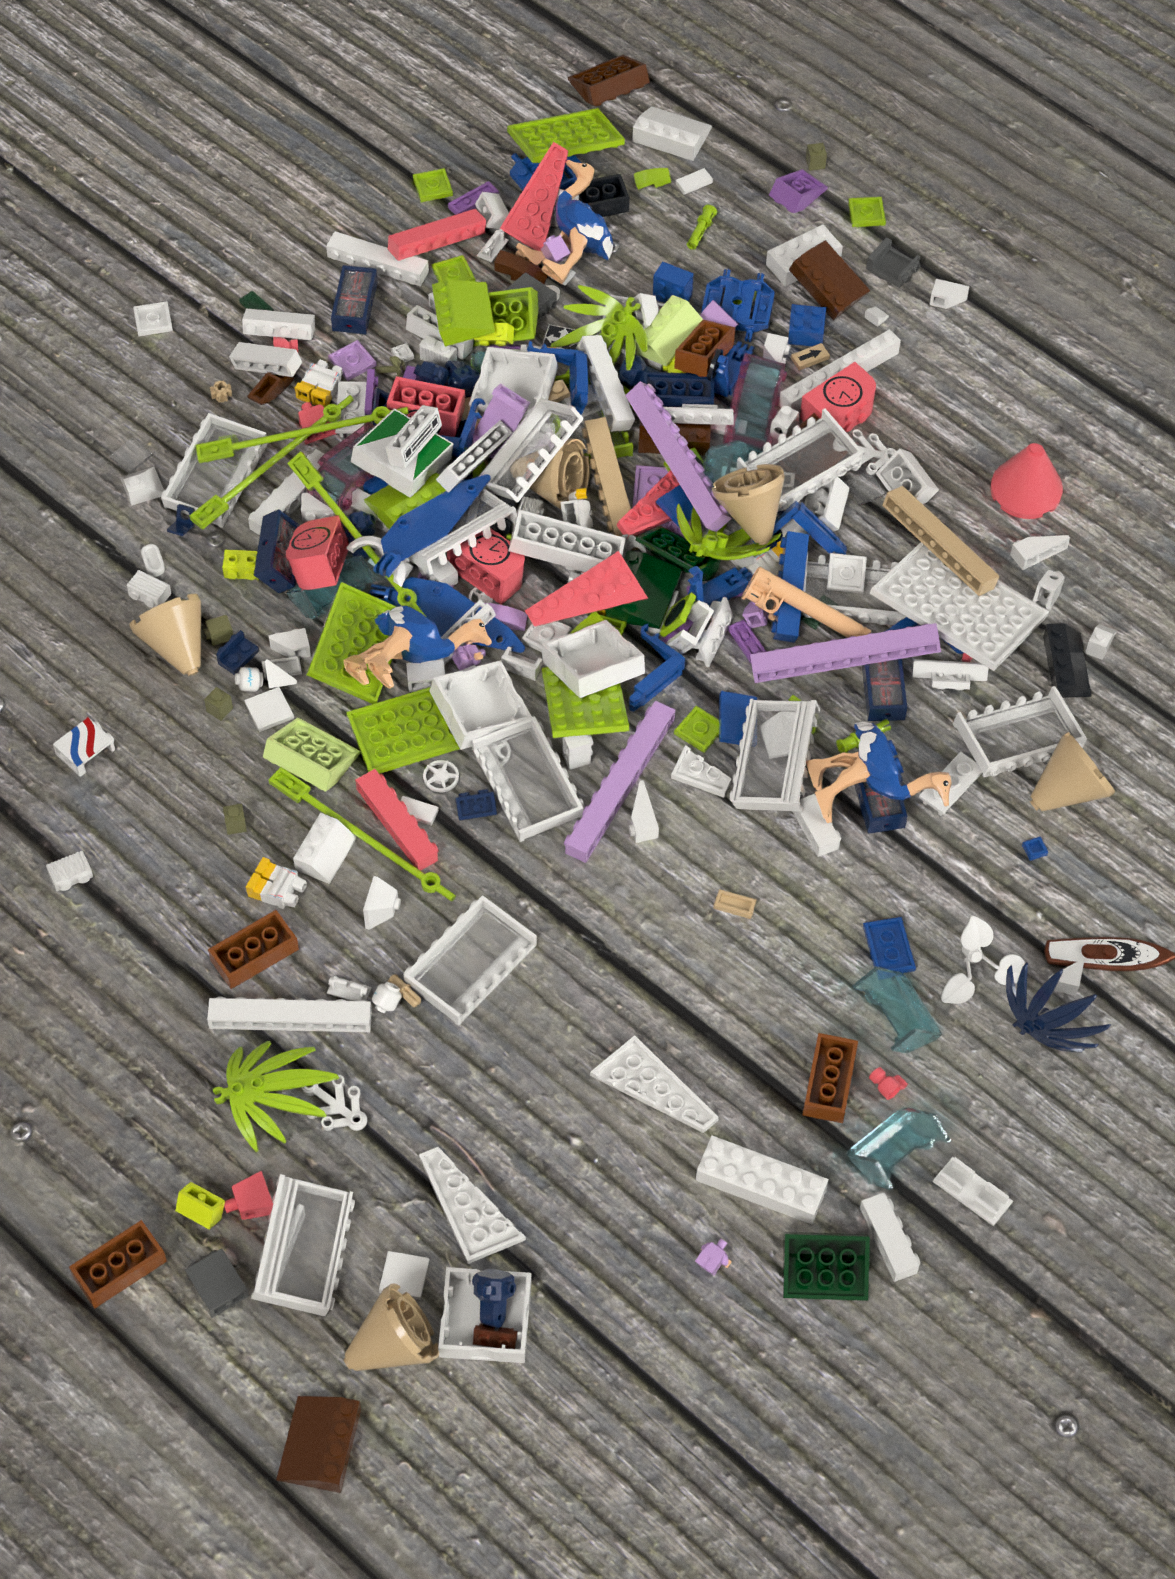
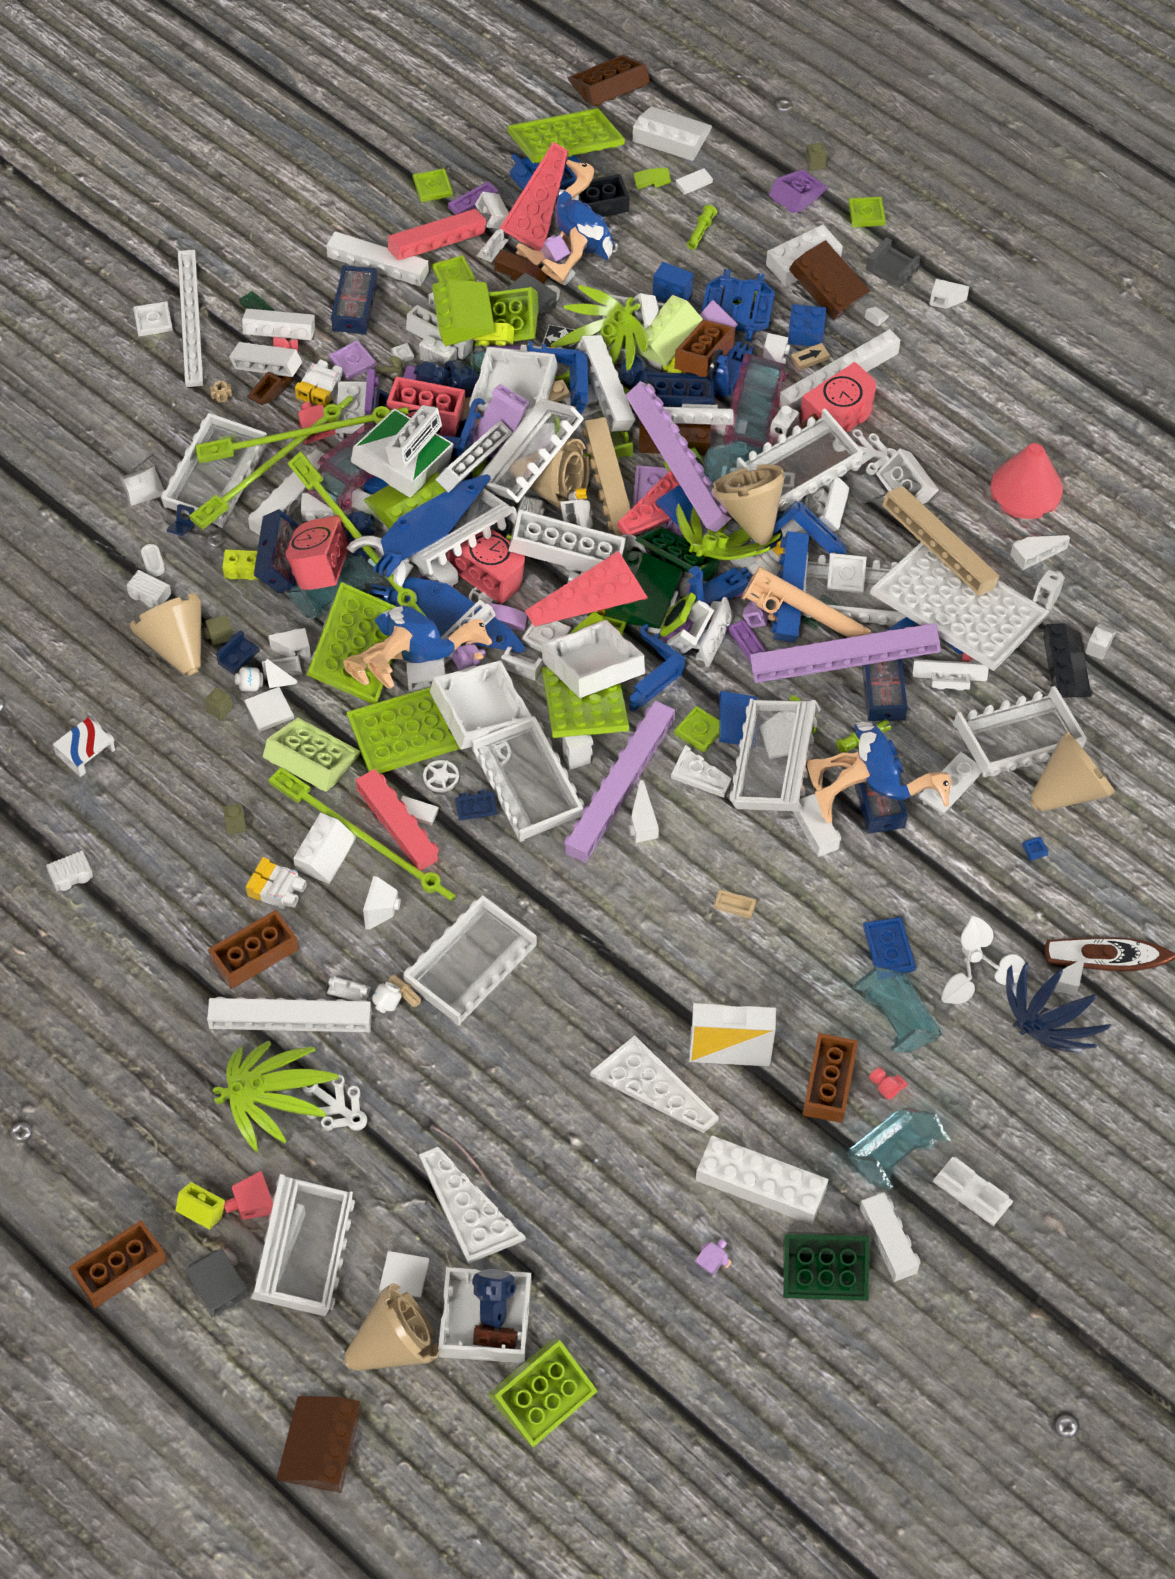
(190, 318): none -> white plate
(542, 1392): none -> lime slope
(732, 1034): none -> white tile

